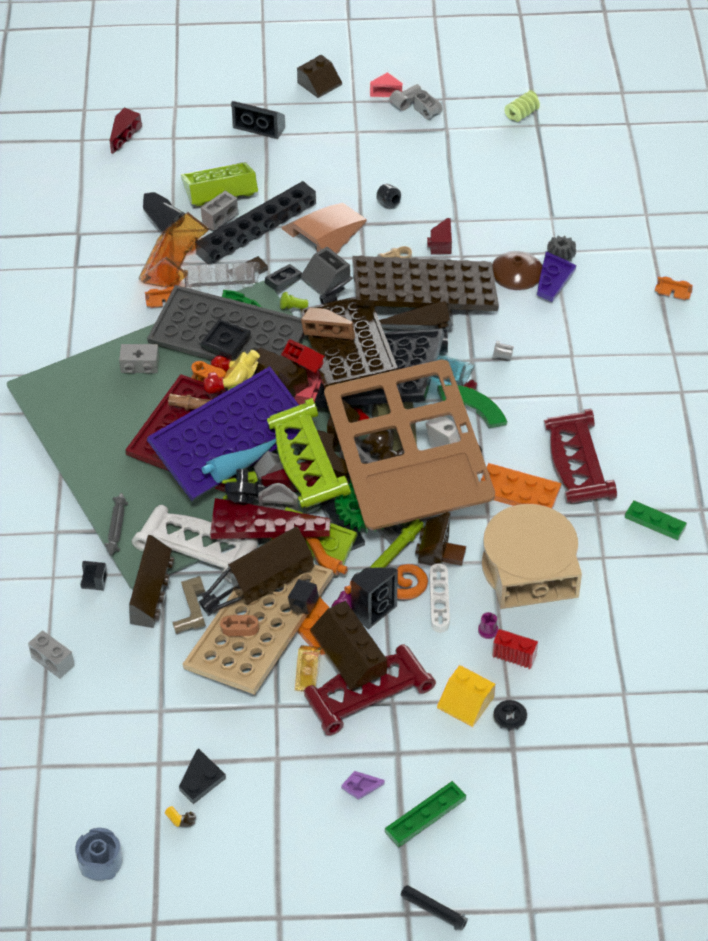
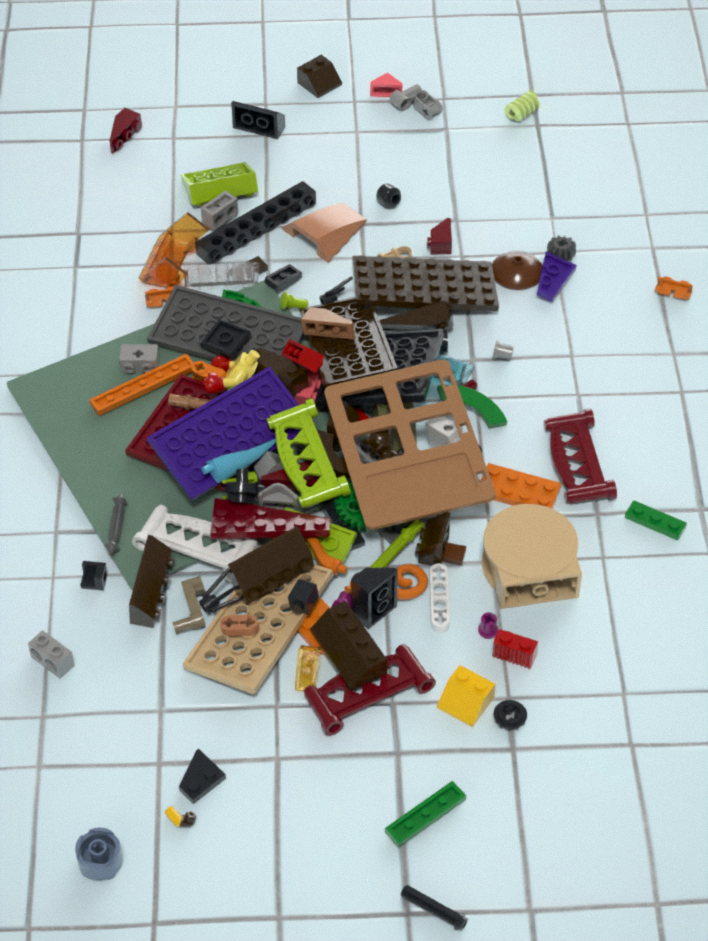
(141, 385): none -> orange plate
(160, 210): black panel -> none
(325, 270): dark grey slope -> none
(361, 784): medium lavender piece -> none

